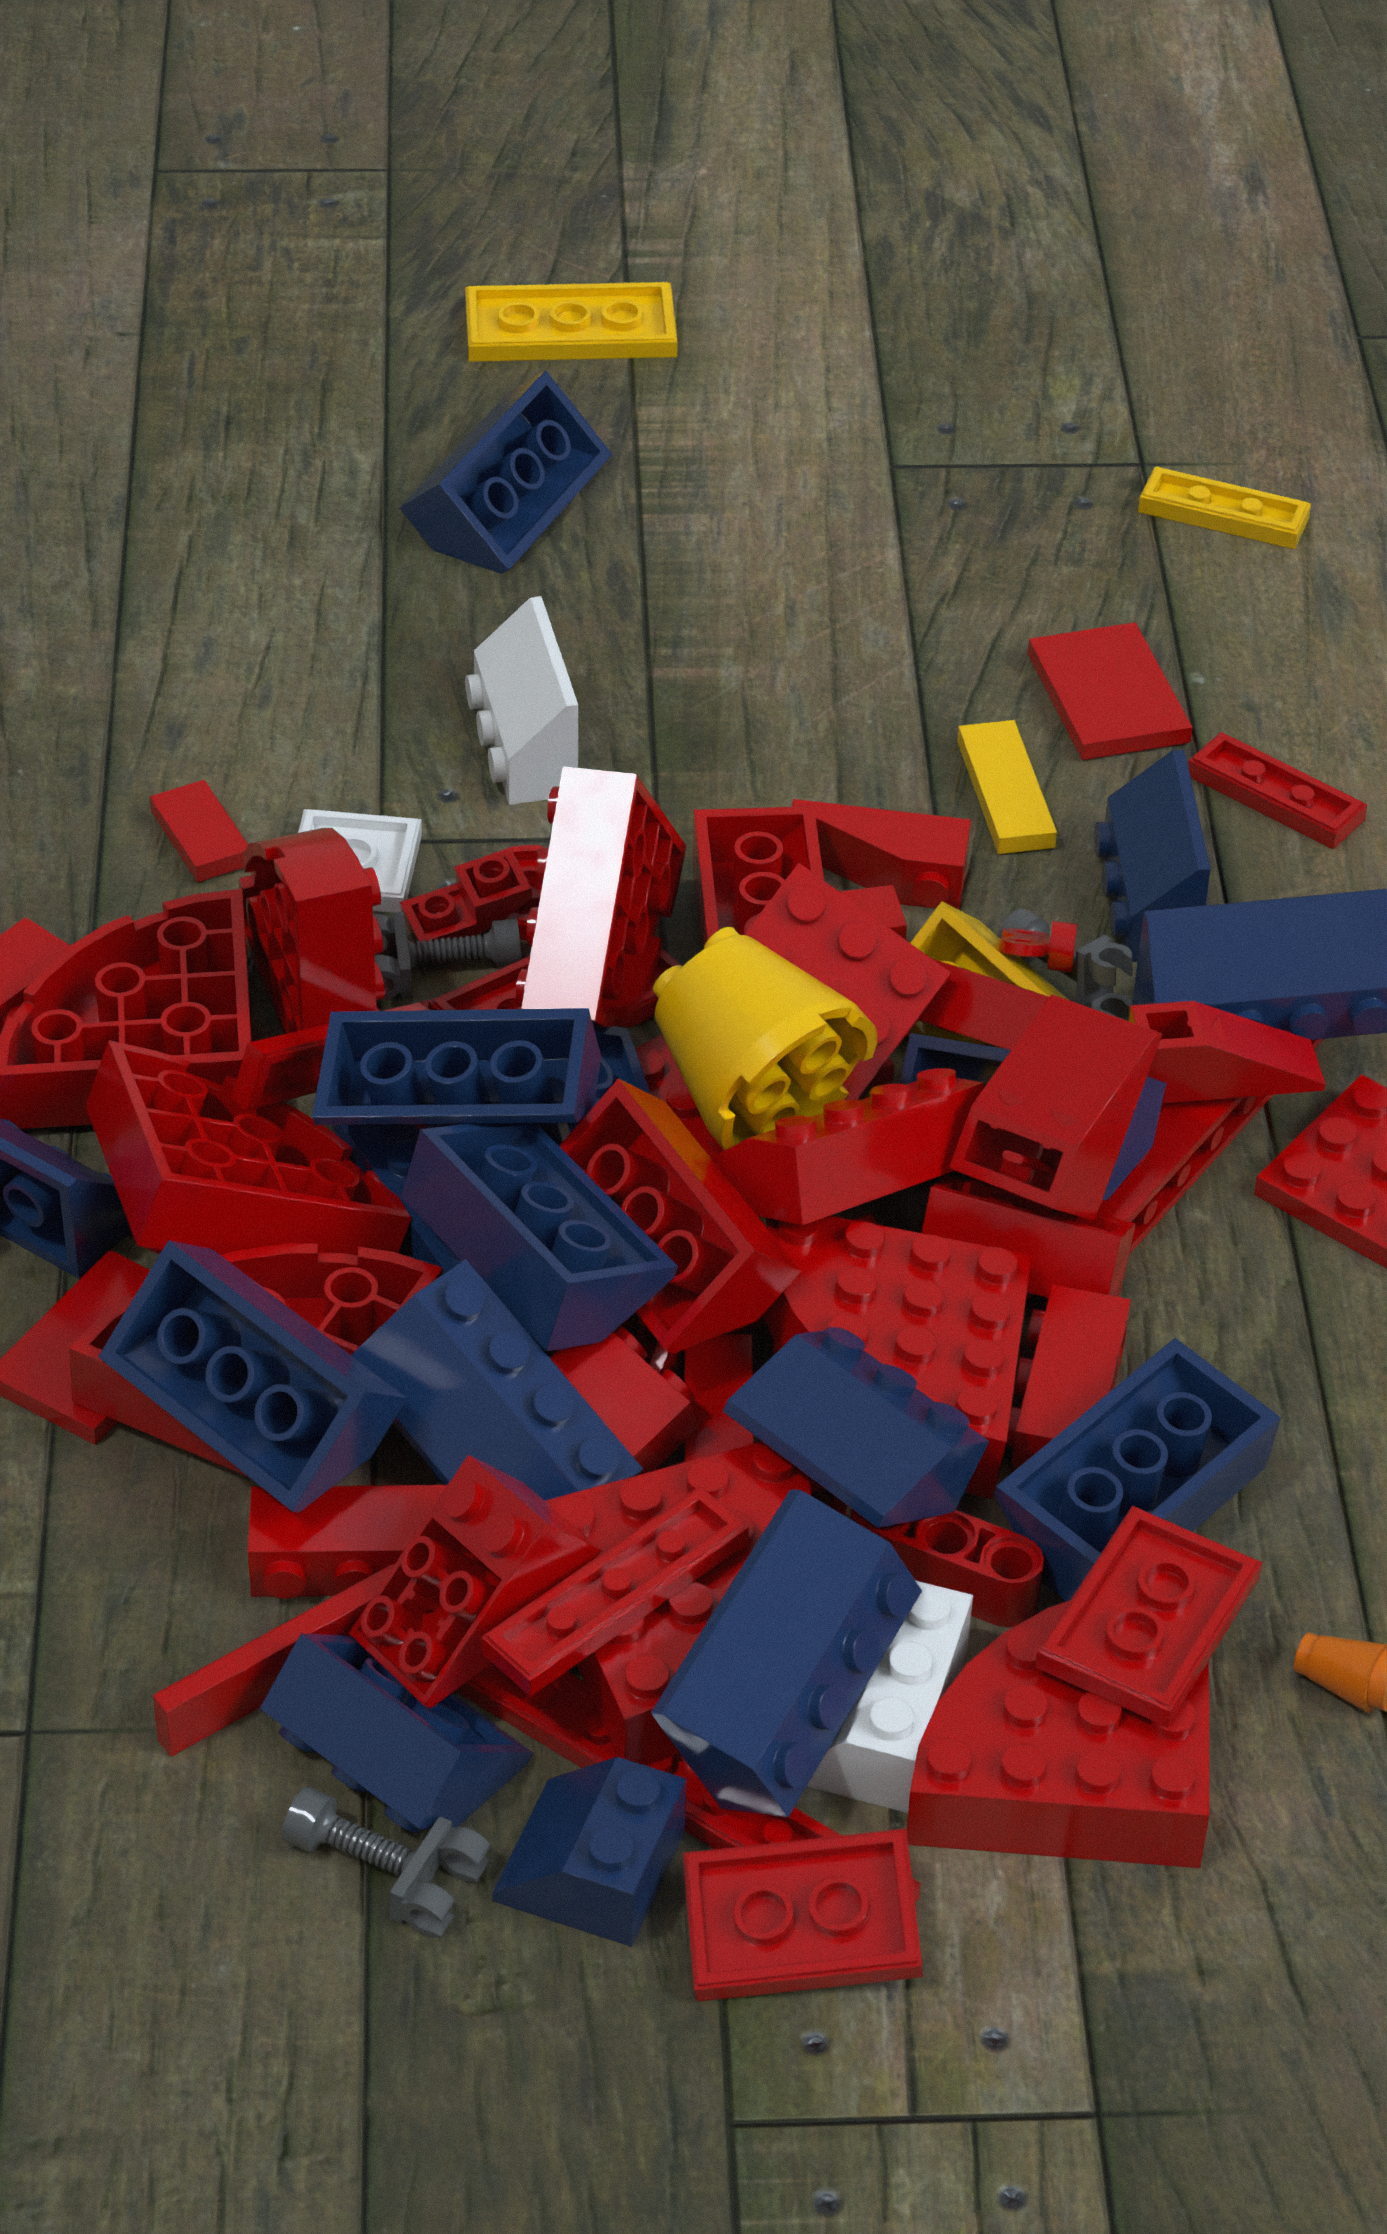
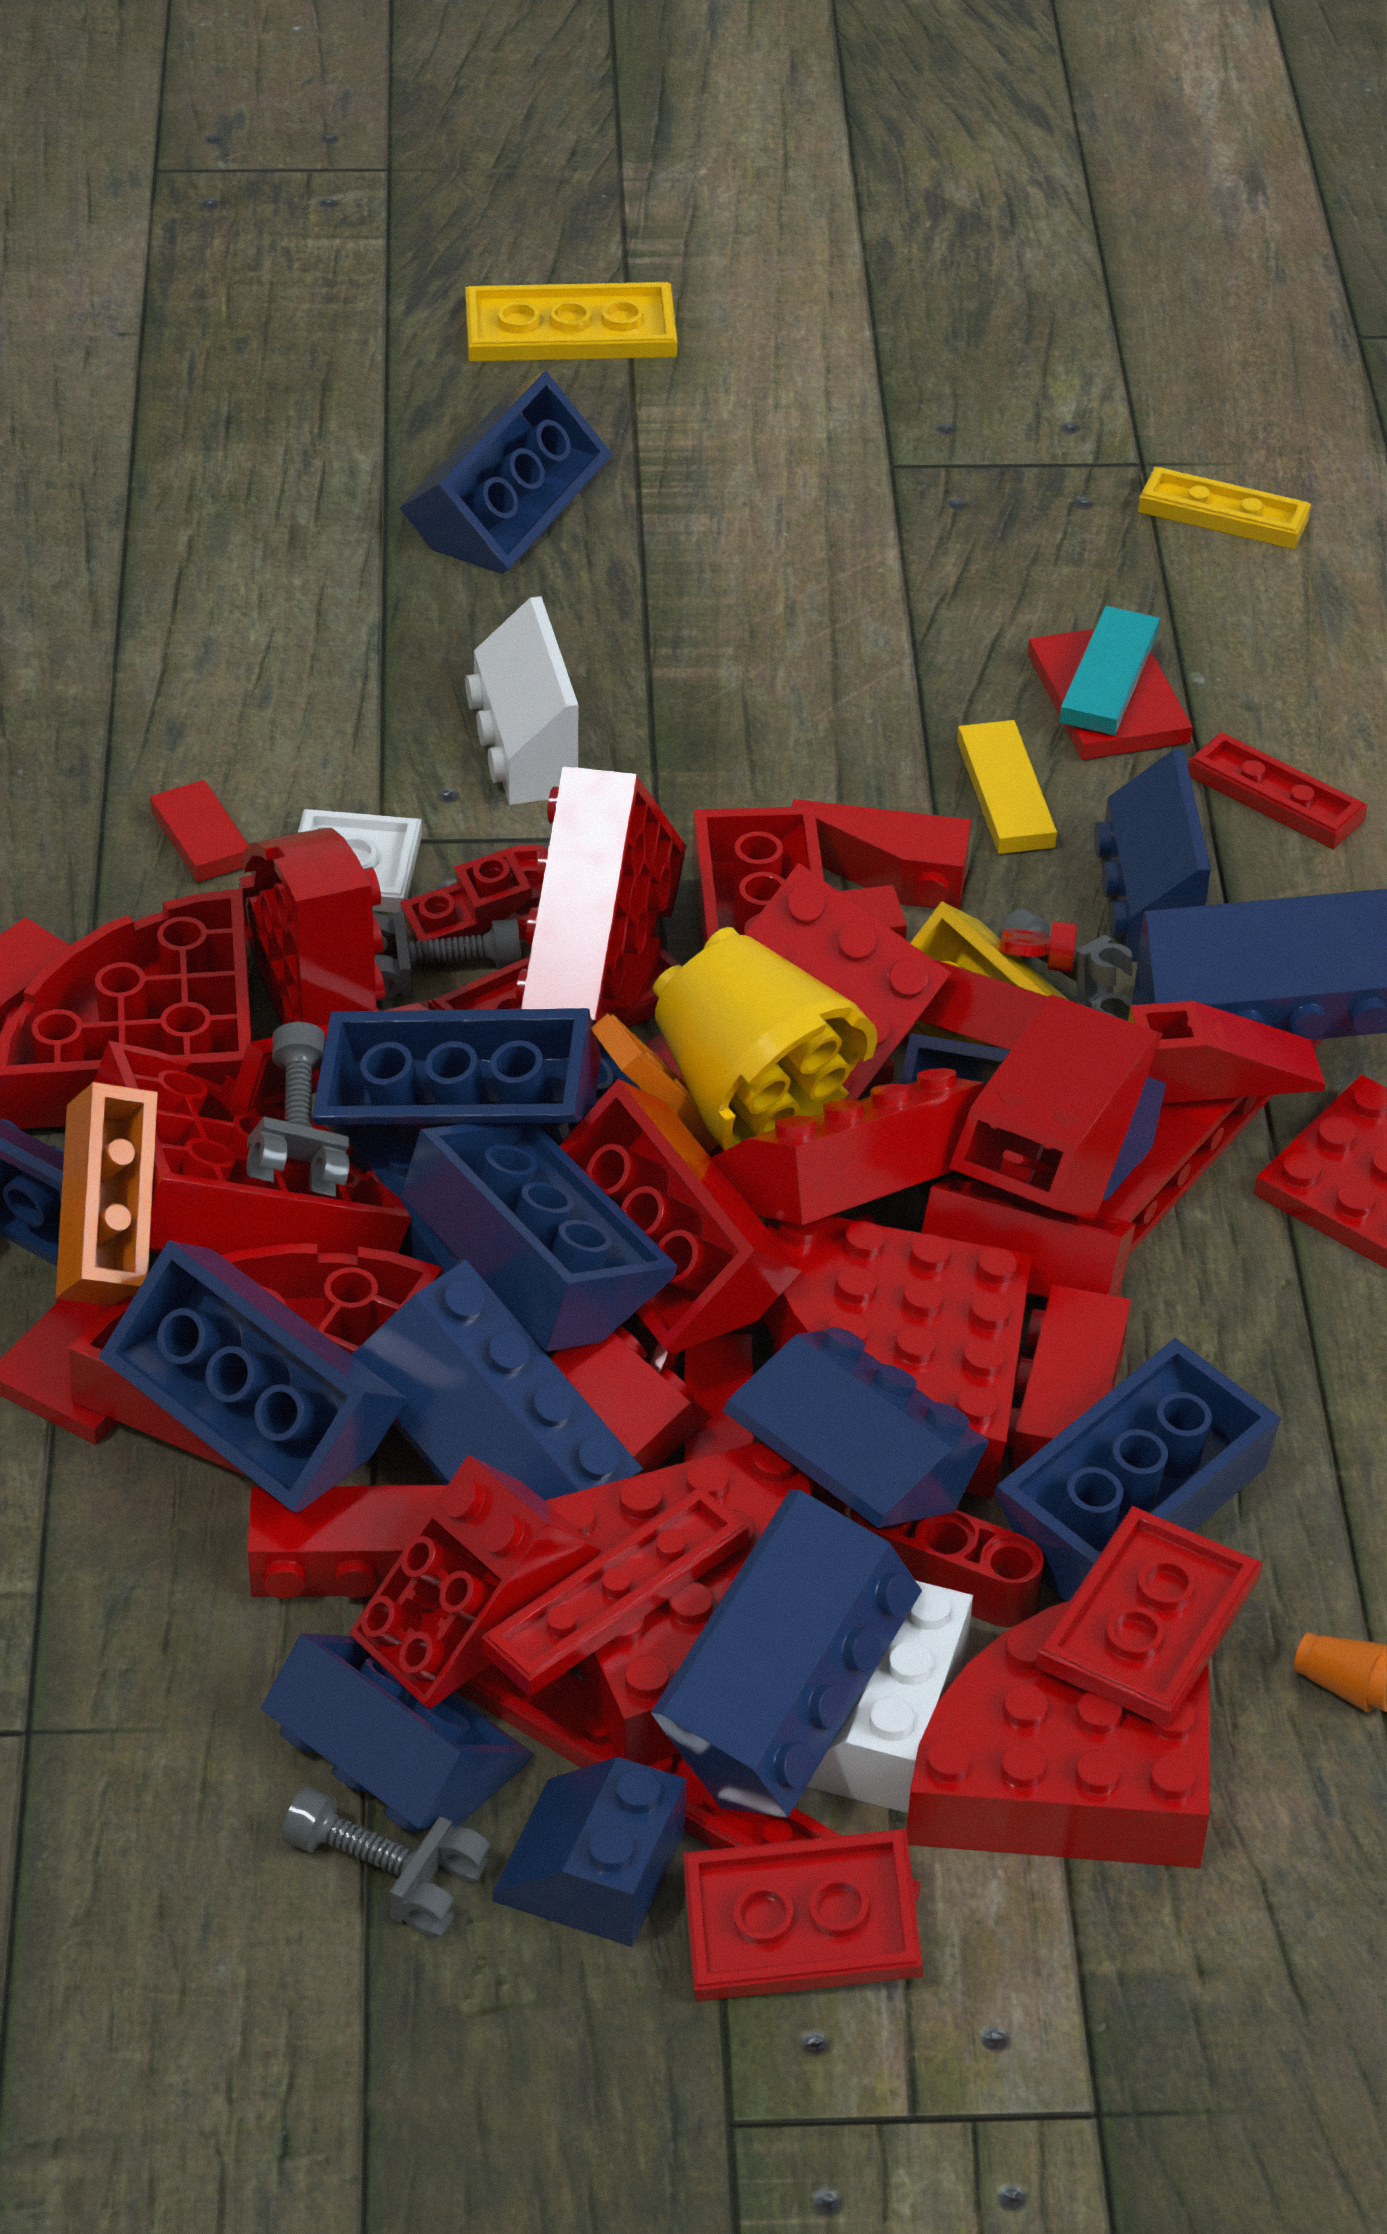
(106, 1194): none -> orange brick
(244, 1677): red tile -> none
(298, 1051): none -> dark grey bar
(652, 1075): none -> orange tile
(1109, 670): none -> teal tile

